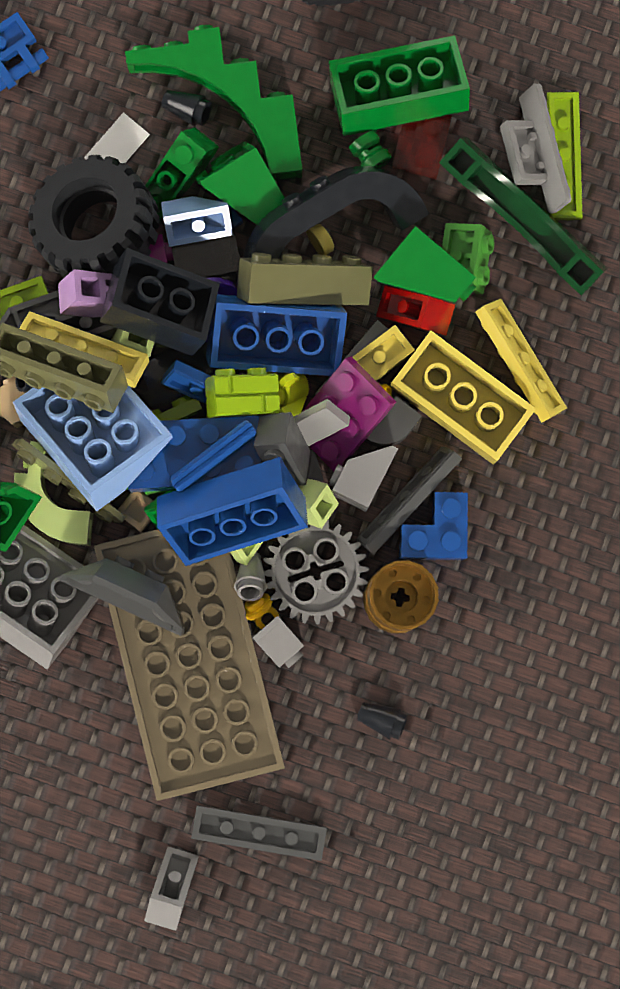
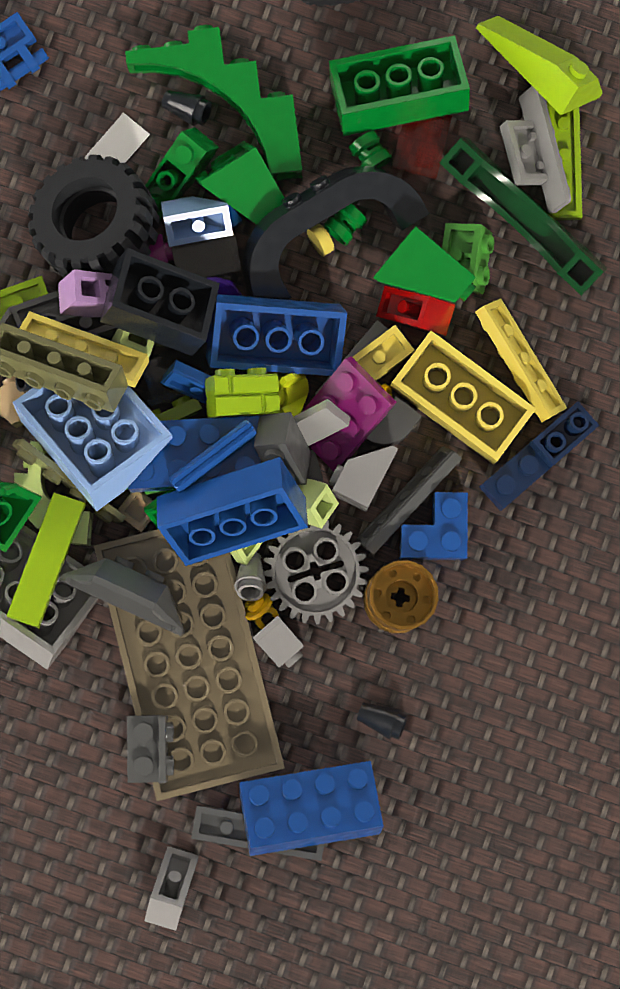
(46, 560): none -> lime tile
(148, 748): none -> dark grey bracket
(304, 281): olive brick -> none
(310, 808): none -> blue brick
(345, 224): none -> green wheel
(539, 456): none -> dark blue slope
(551, 70): none -> lime wedge

